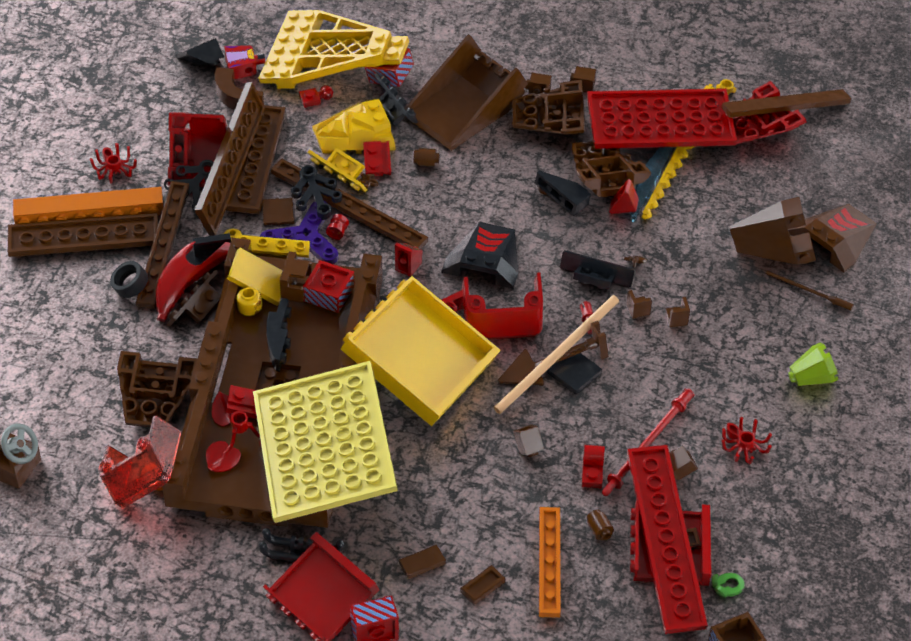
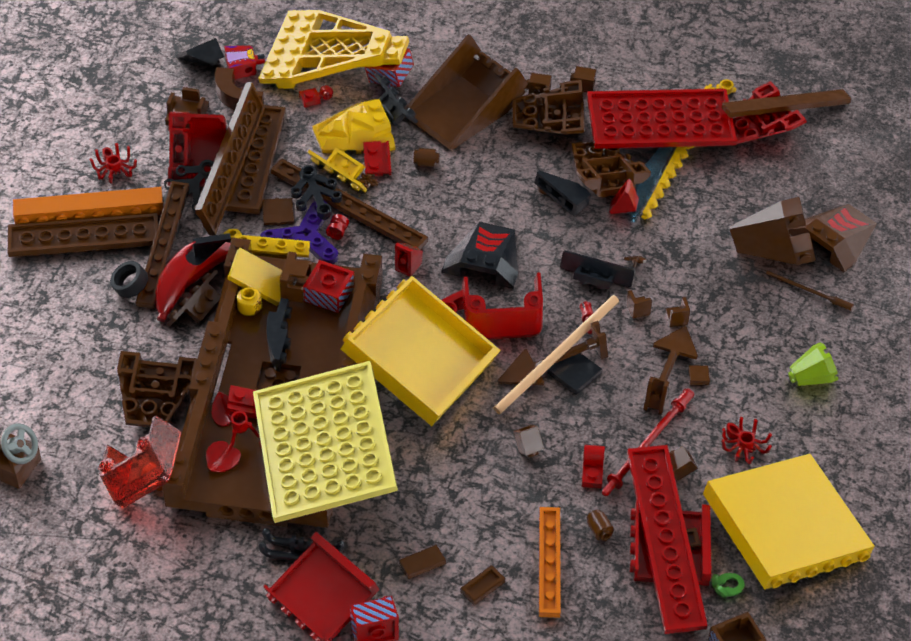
(189, 102): none -> reddish brown panel
(677, 344): none -> reddish brown piece
(698, 375): none -> reddish brown tile
(788, 521): none -> yellow panel

